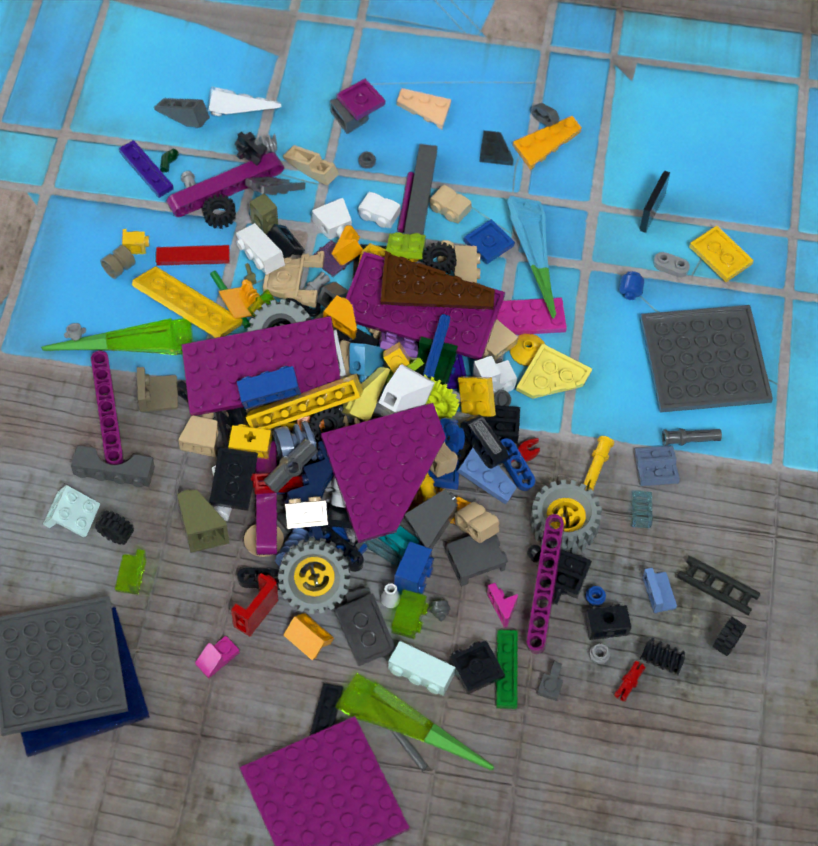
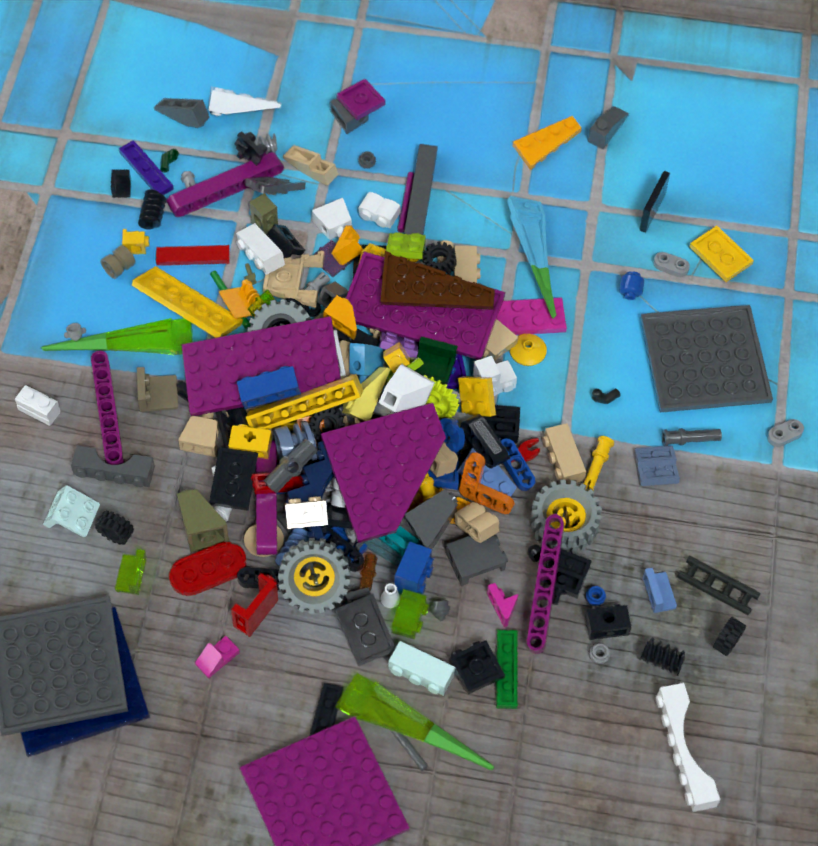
(37, 405): none -> white brick
(121, 183): none -> black panel
(152, 210): none -> black piece
(207, 568): none -> red tile
(219, 219): black tyre -> none
(307, 635): light orange panel -> none
(368, 571): none -> clear orange axle
(428, 106): light nougat wing -> none
(437, 345): blue axle -> none
(450, 204): tan brick -> none
(470, 486): none -> orange beam
(490, 241): blue plate -> none
(495, 149): clear smoke wing -> none
(502, 398): dark grey plate -> none
(545, 114): dark grey beam -> none
(551, 685): dark grey plate -> none
(552, 373): light yellow plate -> none
(564, 454): none -> tan brick
(604, 398): none -> pearl dark grey arm
(606, 127): none -> dark grey slope
(629, 681): red pin -> none
(641, 522): clear light blue slope -> none
(699, 786): none -> white arch
(787, 433): none -> light grey plate

